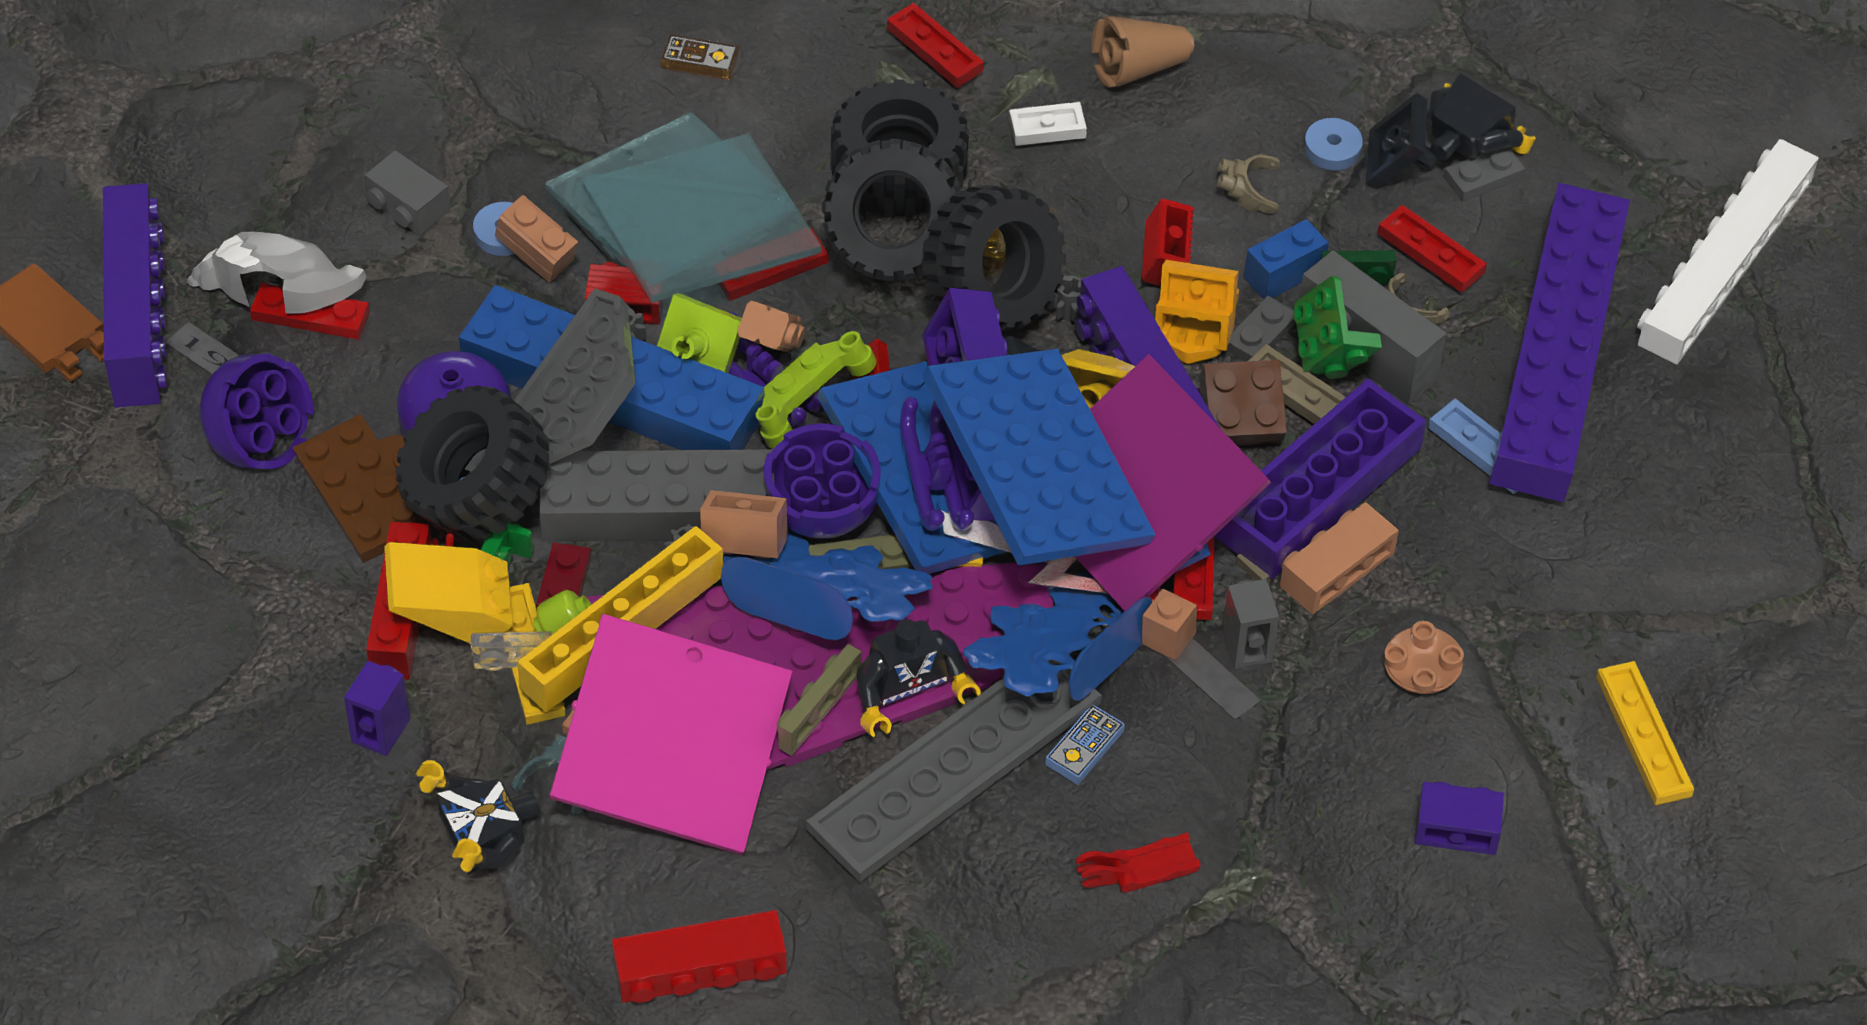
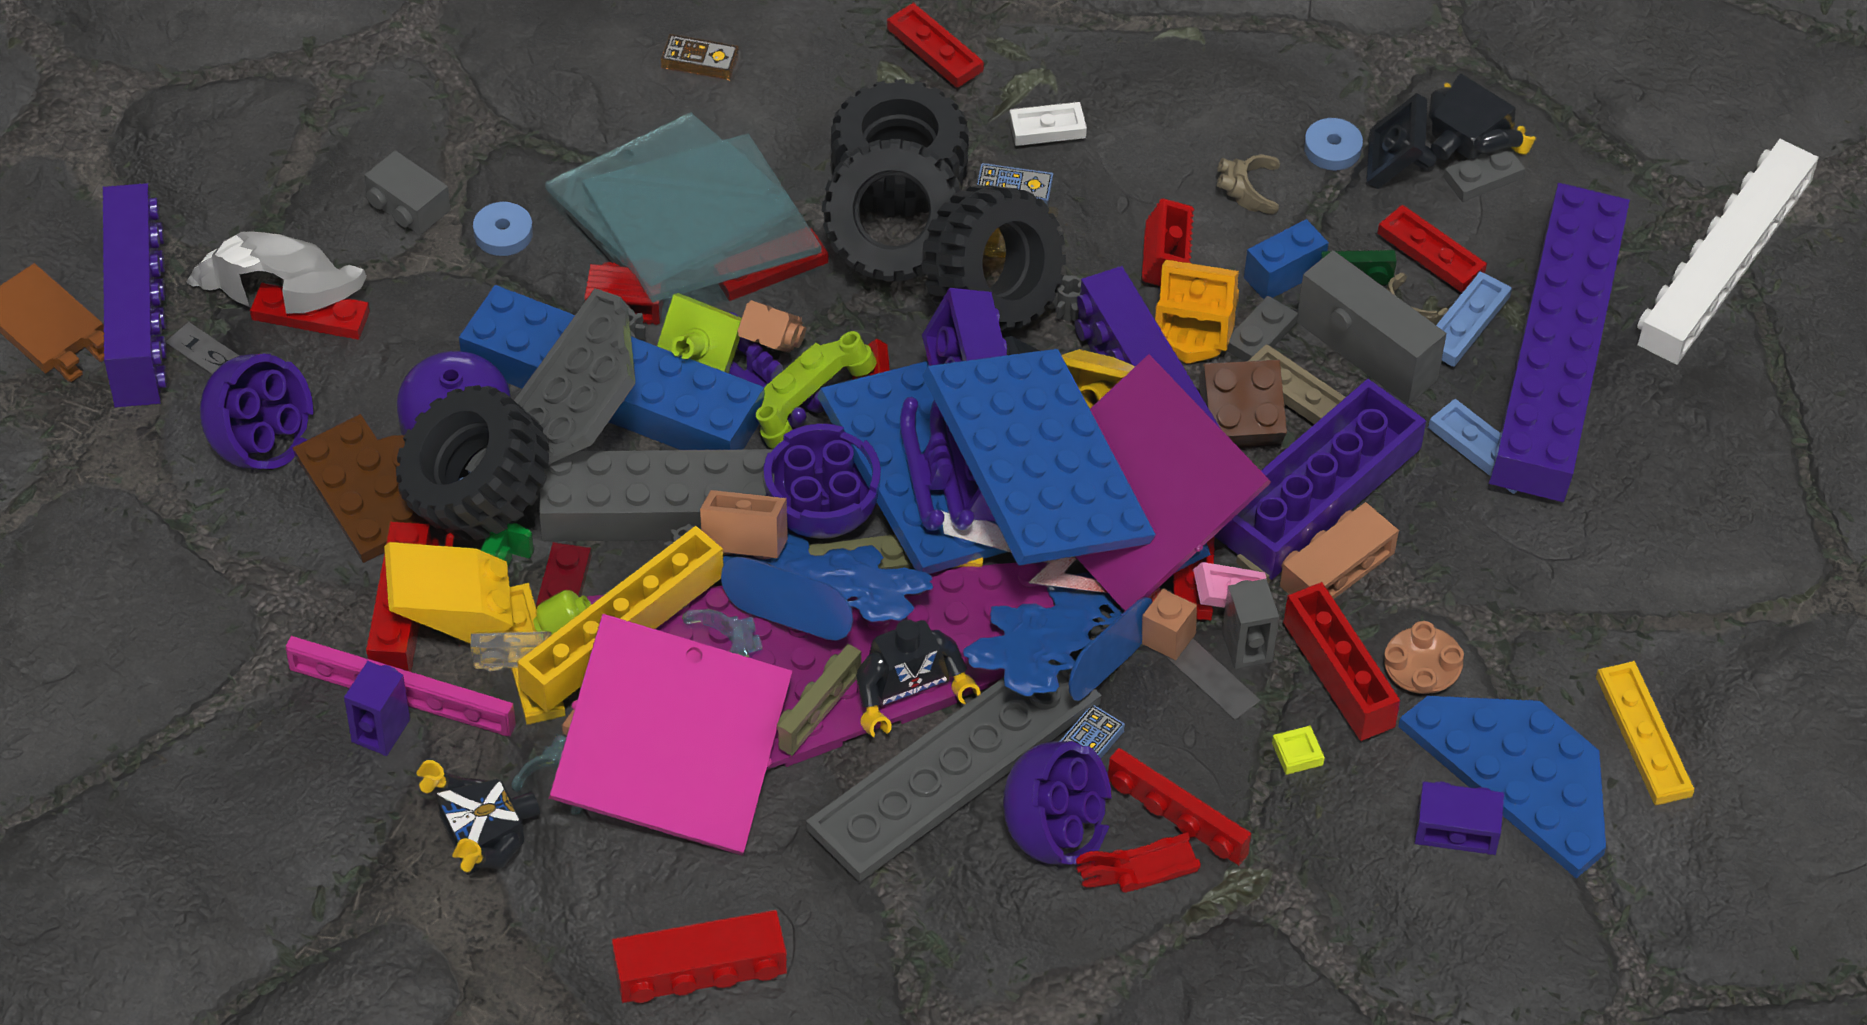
(421, 691): none -> dark pink tile
(536, 238): nougat brick -> none
(736, 630): none -> clear light blue helmet
(1022, 179): none -> tile
(1050, 798): none -> dark purple cylinder
(1137, 48): medium nougat cone -> none
(1180, 807): none -> red plate
(1213, 581): none -> bright pink plate
(1298, 750): none -> neon yellow tile
(1324, 336): green bracket -> none
(1341, 661): none -> red brick
(1471, 315): none -> medium blue plate
(1532, 757): none -> blue plate

